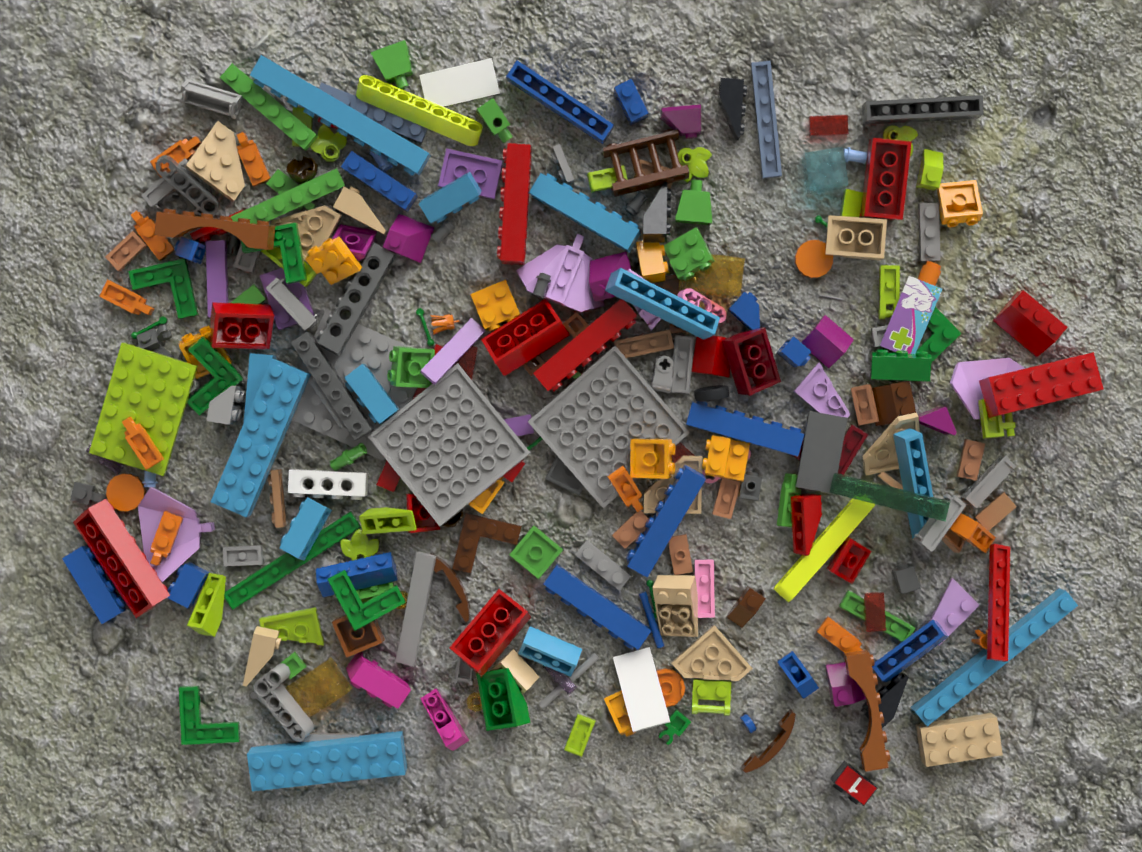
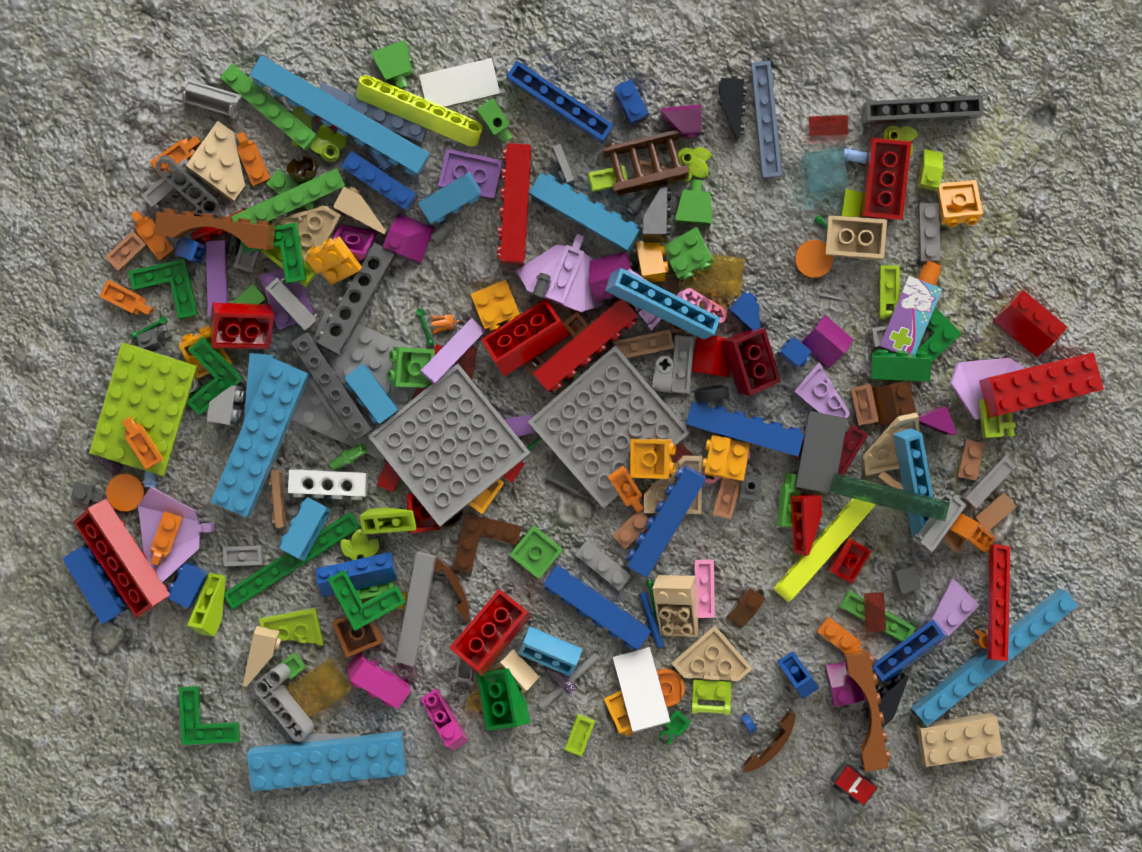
(680, 554): nougat plate -> none

